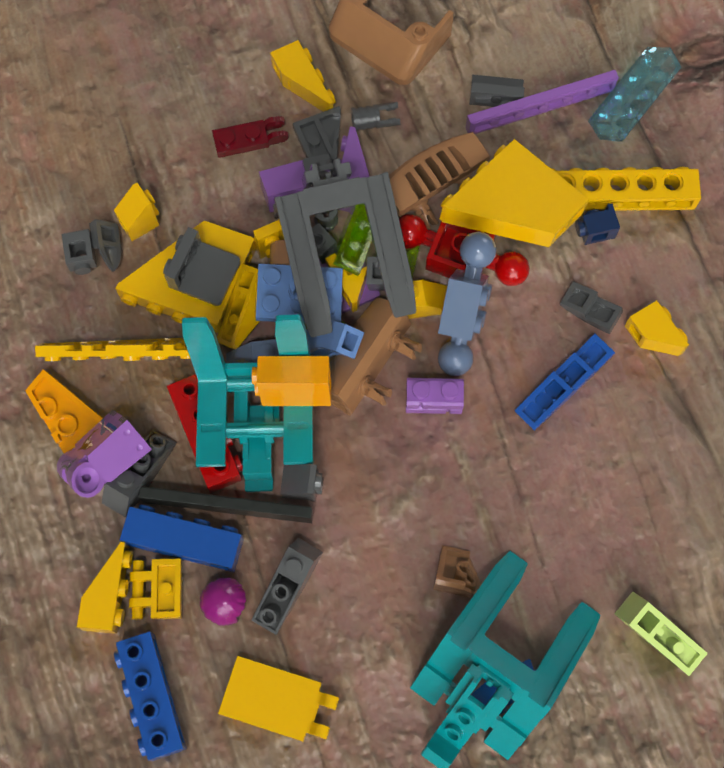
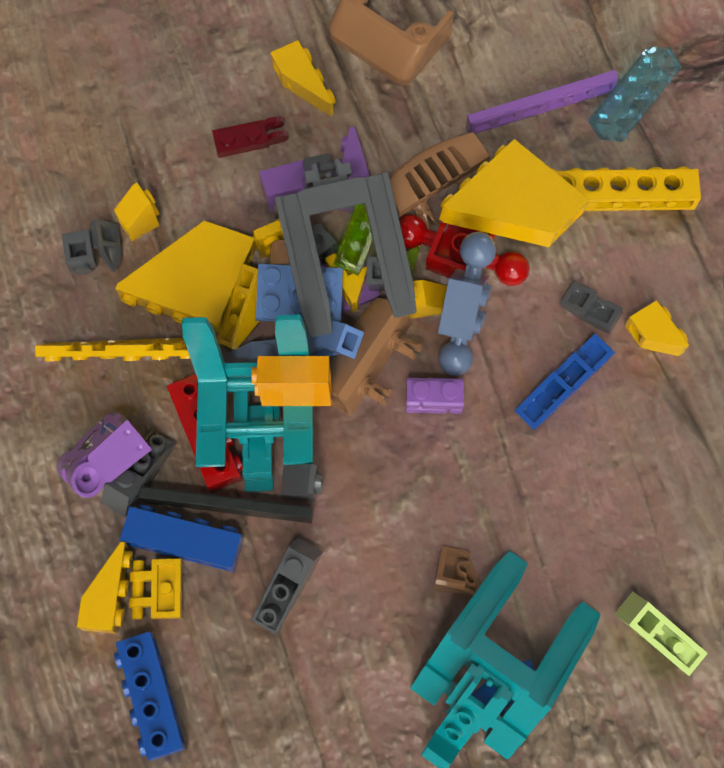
(61, 410): light orange wing -> none
(200, 269): dark grey bracket -> none
(223, 601): magenta hair -> none
(275, 700): yellow tile -> none
(319, 133): dark grey wing -> none
(327, 223): dark grey bush -> none
(369, 116): dark grey hinge -> none
(495, 90): dark grey panel -> none
(598, 225): dark blue brick -> none

